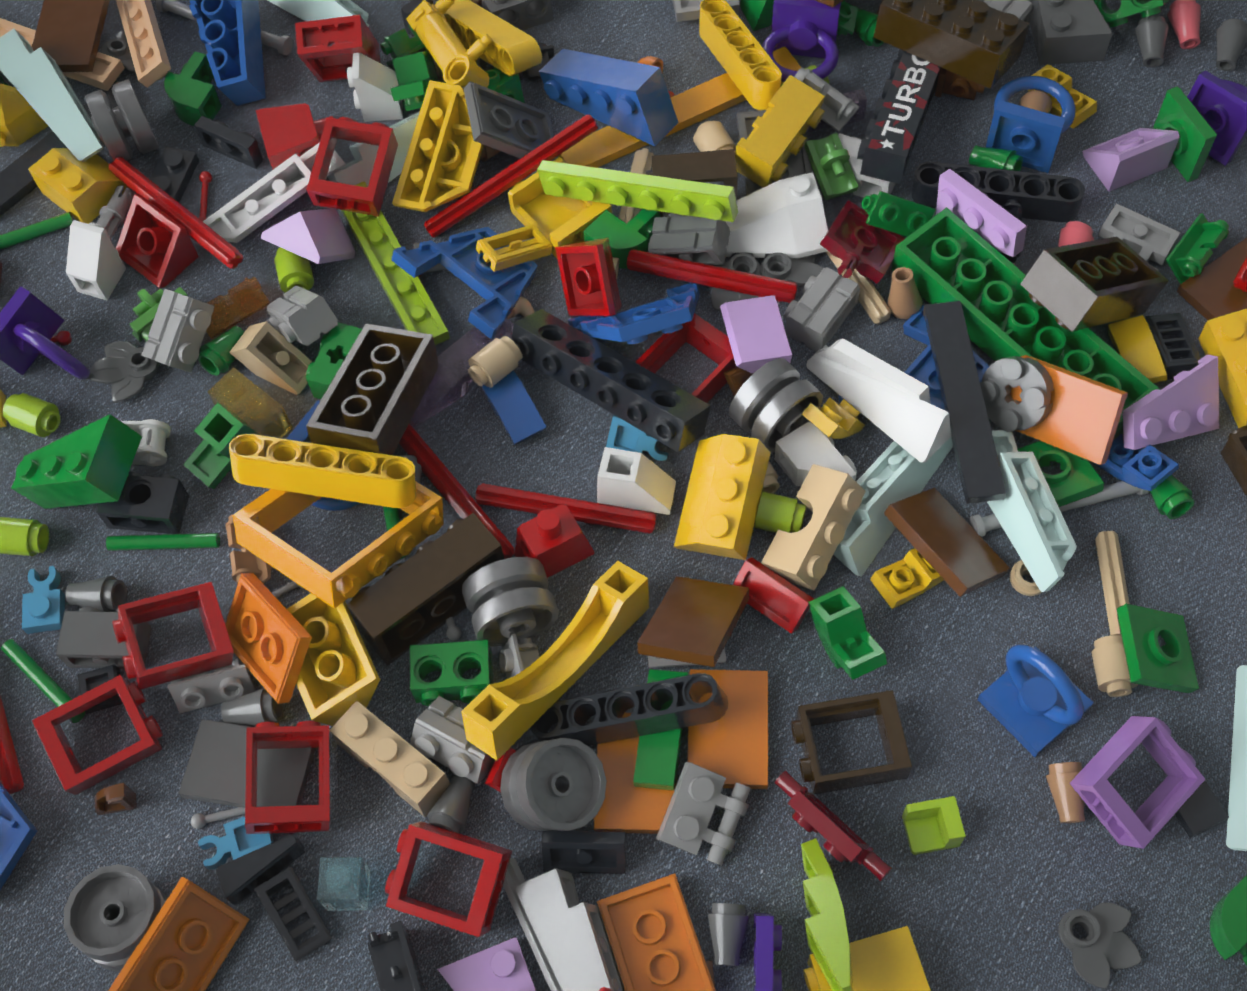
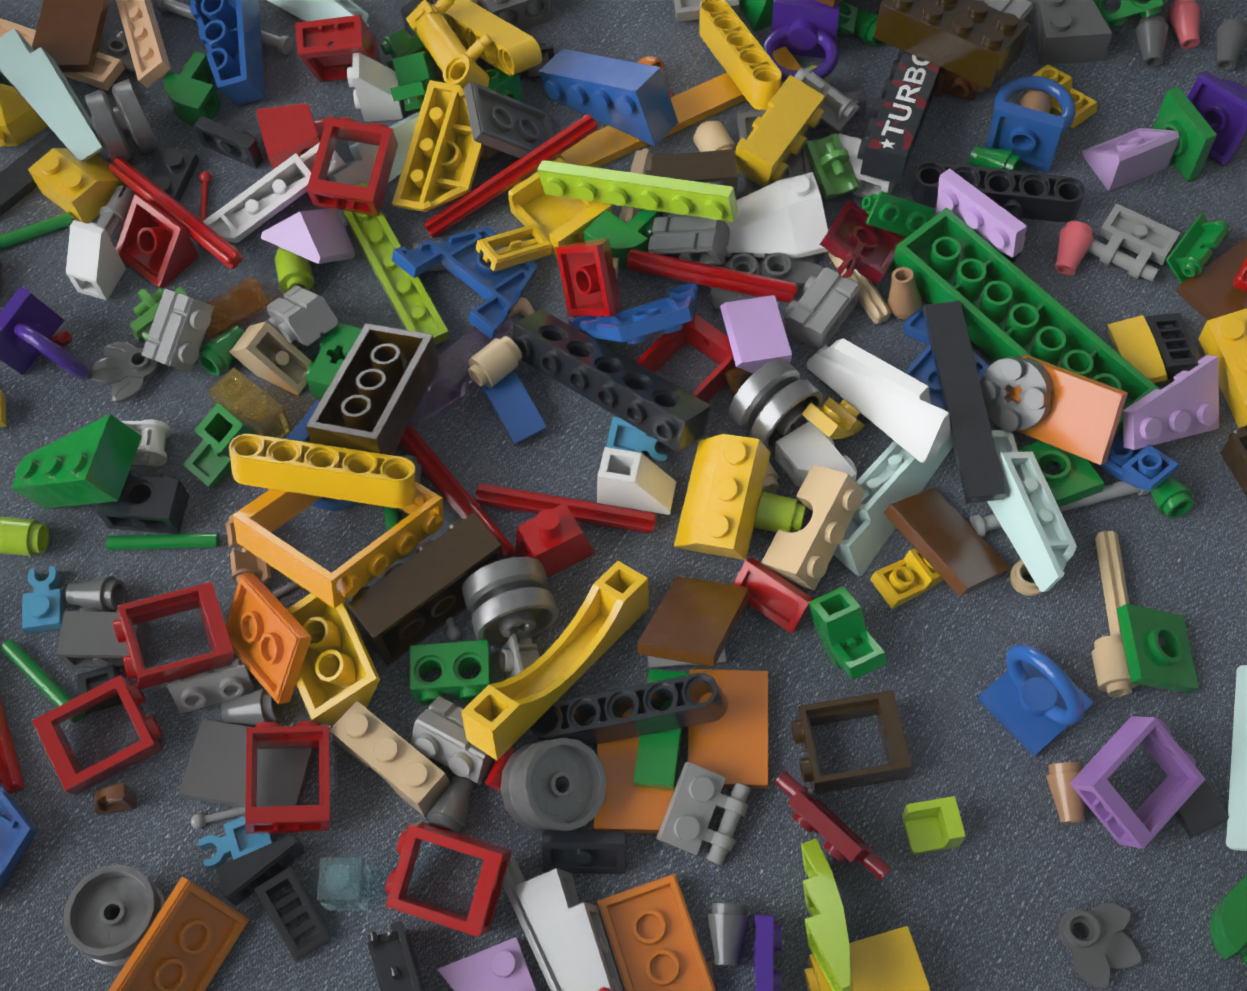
(31, 414): lime brick -> none
(1093, 283): dark brown brick -> none

